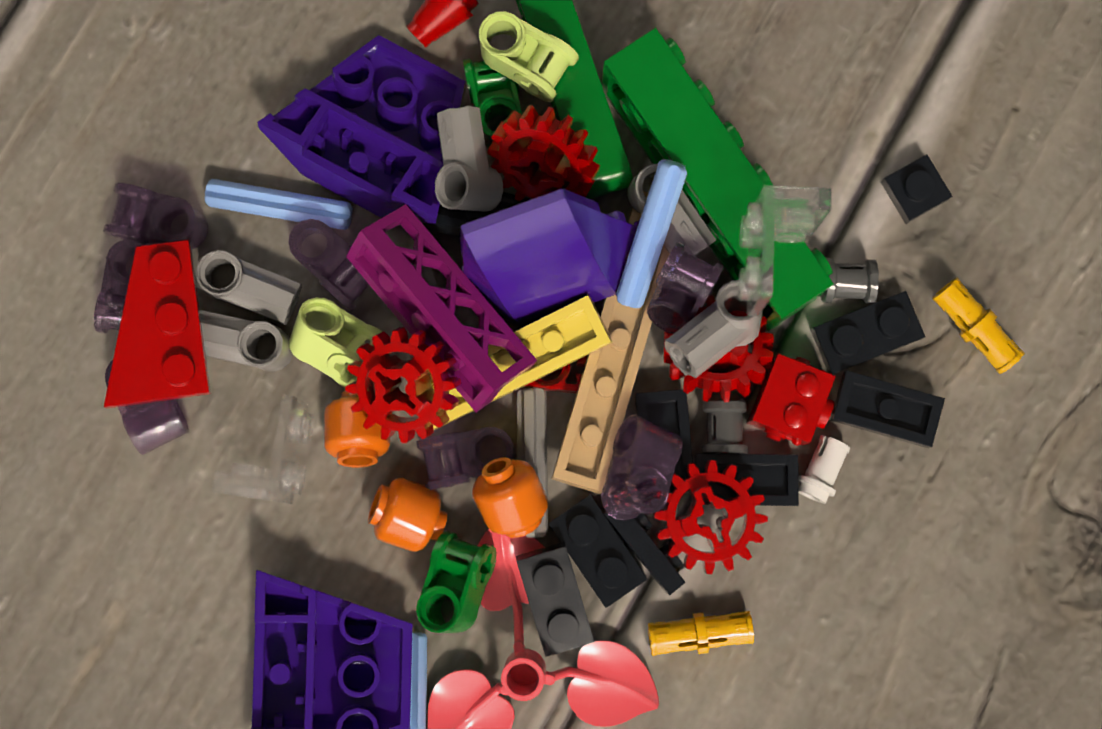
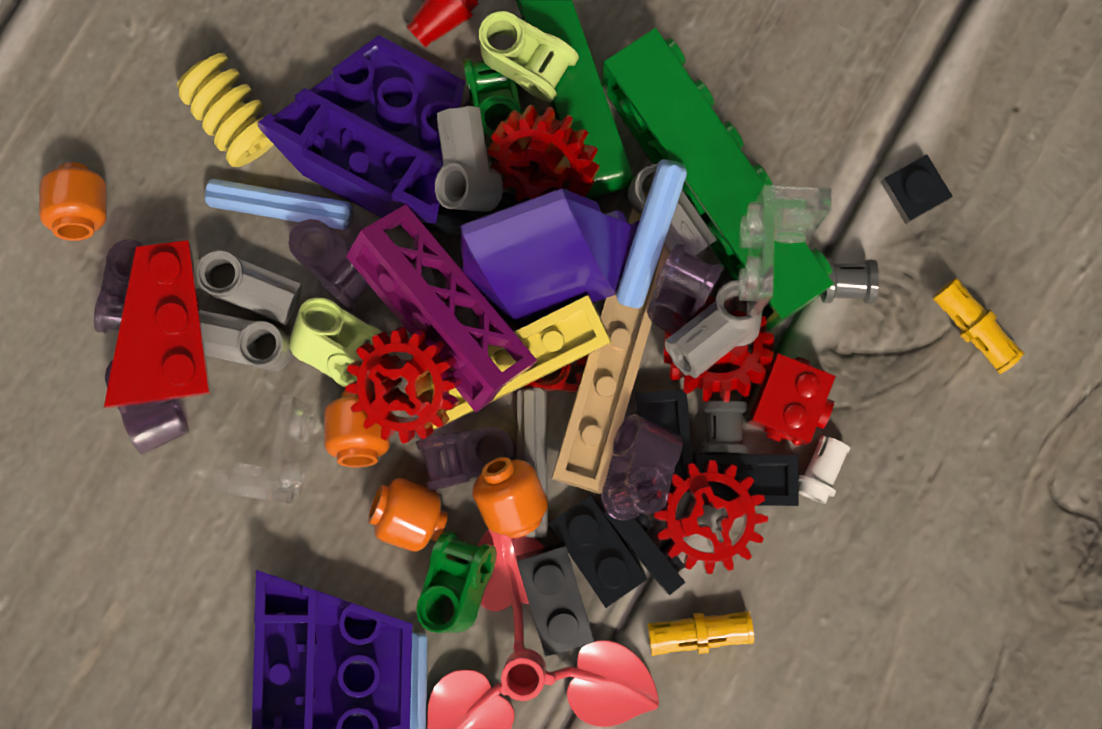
(73, 201): none -> orange head
(149, 216): piece -> none
(223, 109): none -> light yellow piece
(867, 333): black plate -> none
(887, 409): black plate -> none

